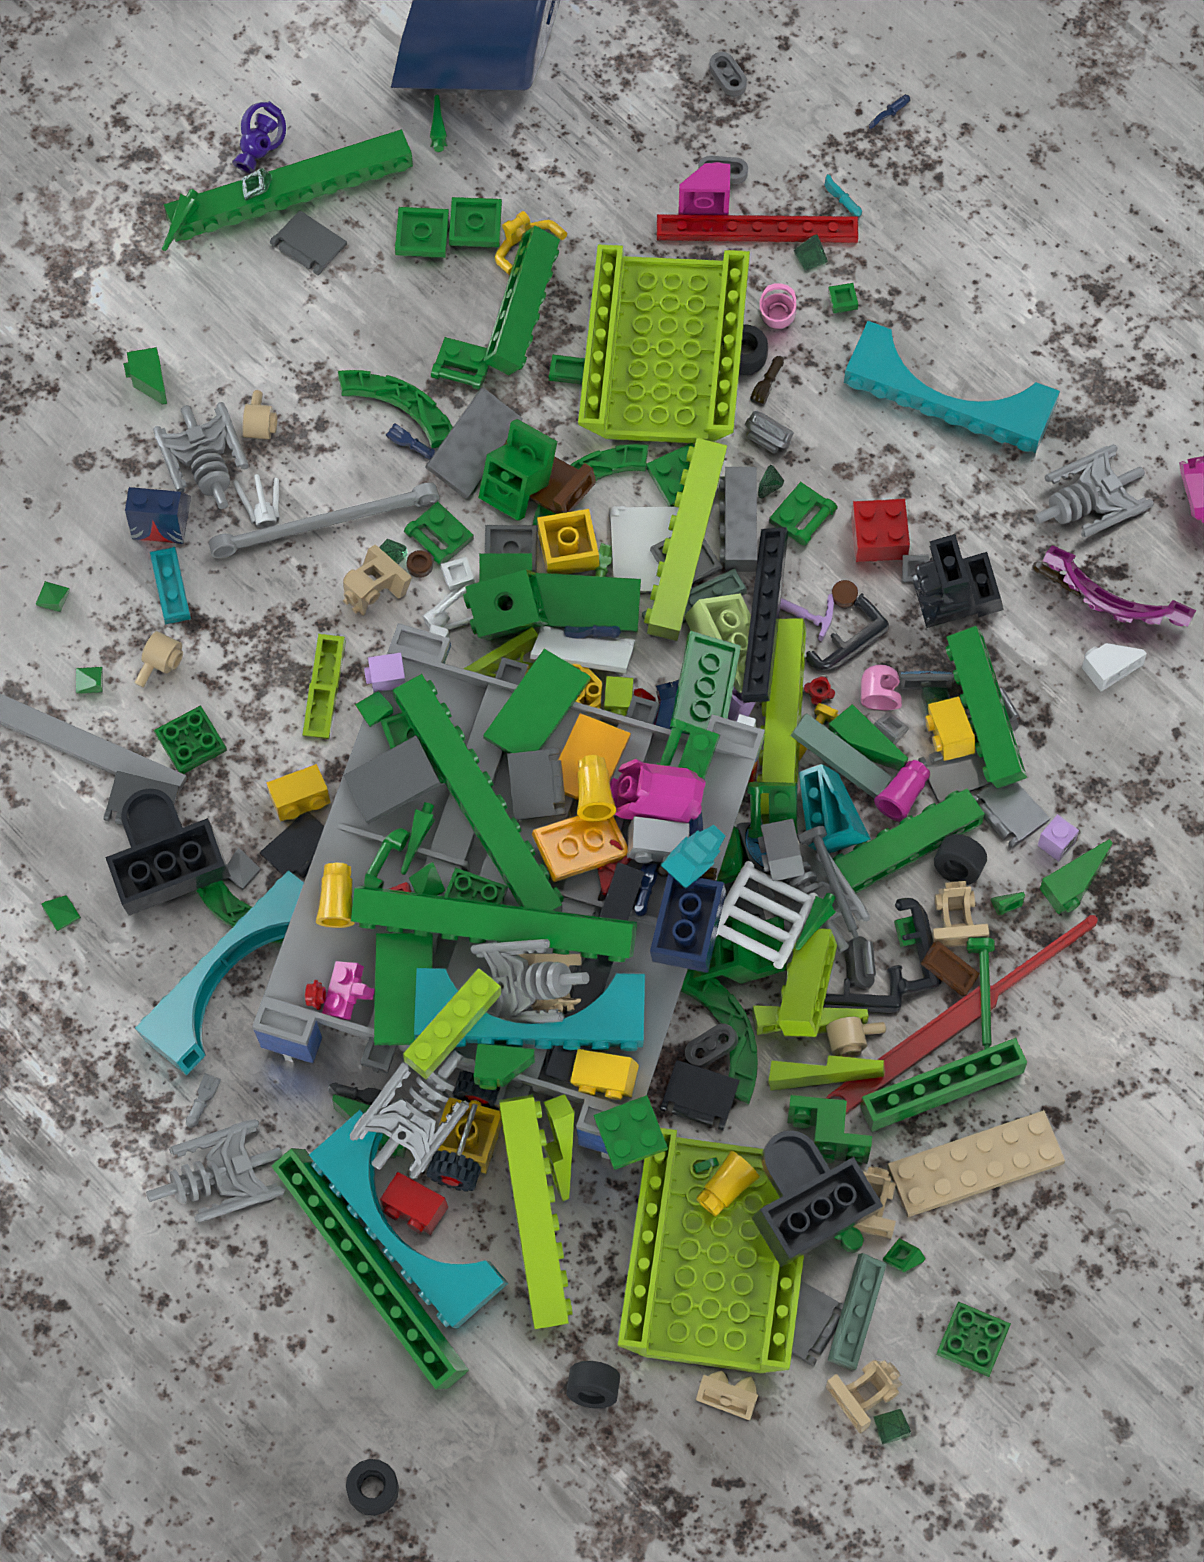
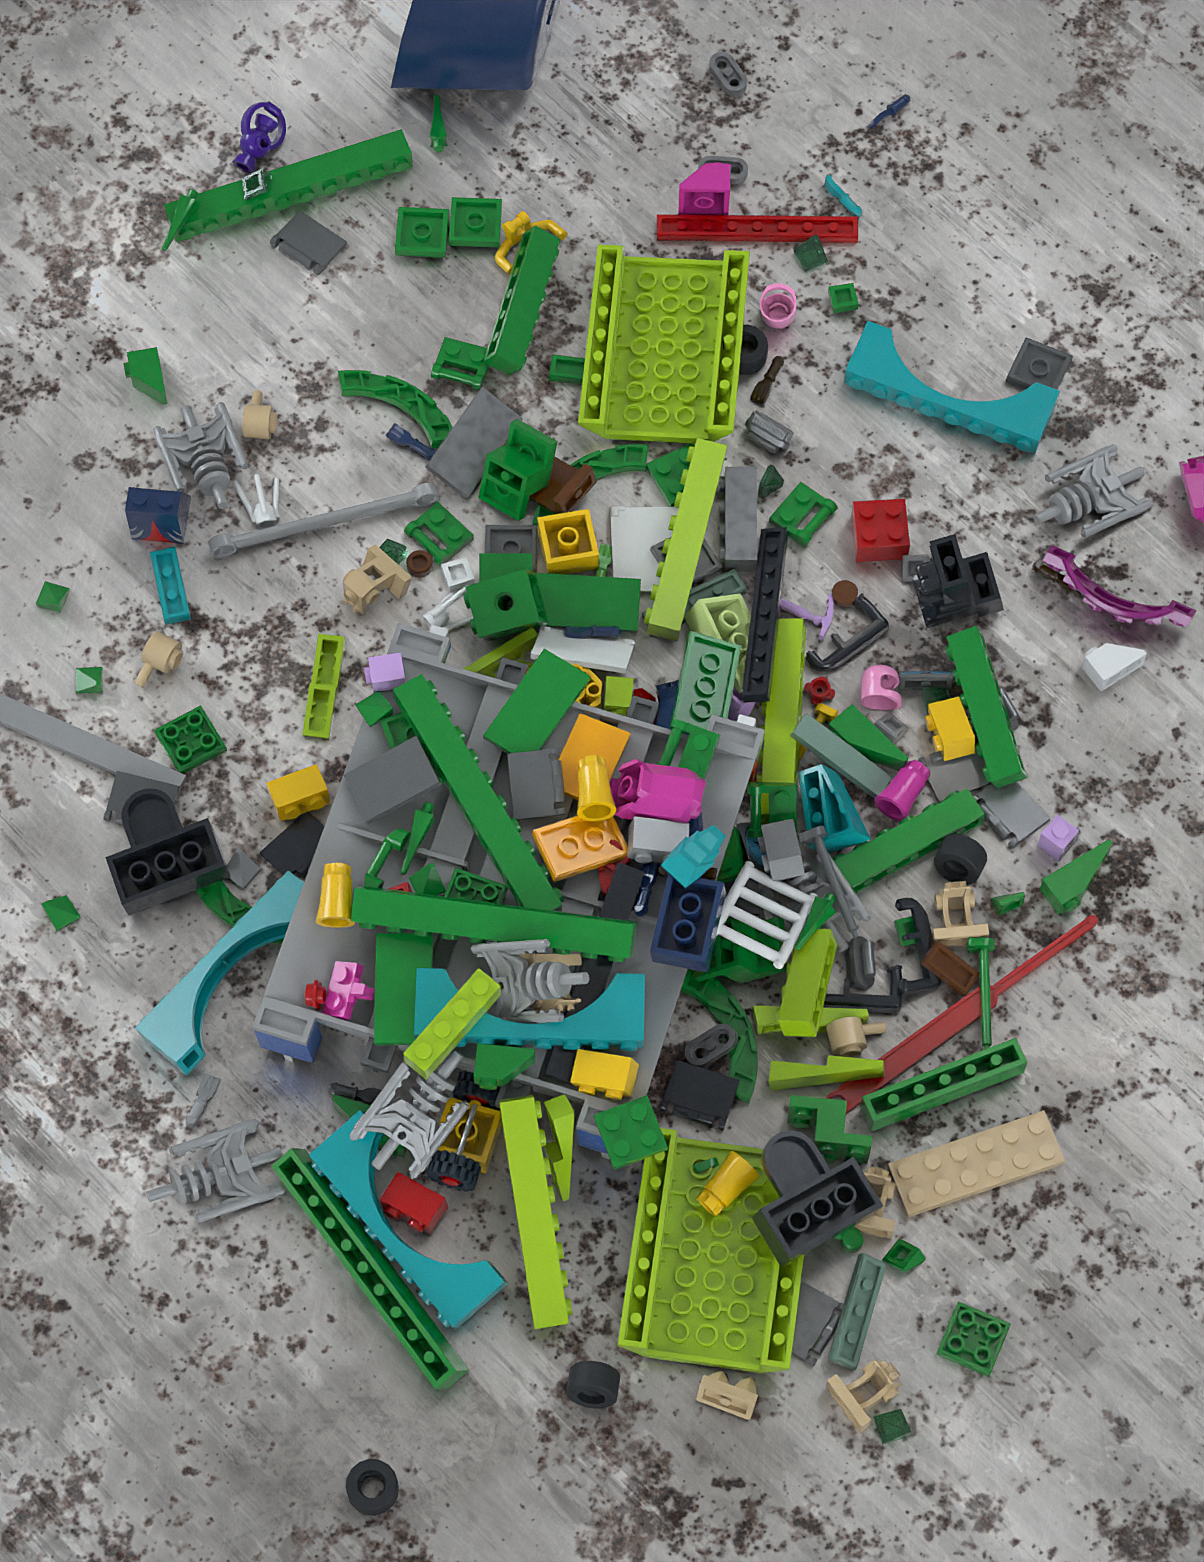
(1038, 364): none -> dark grey tile

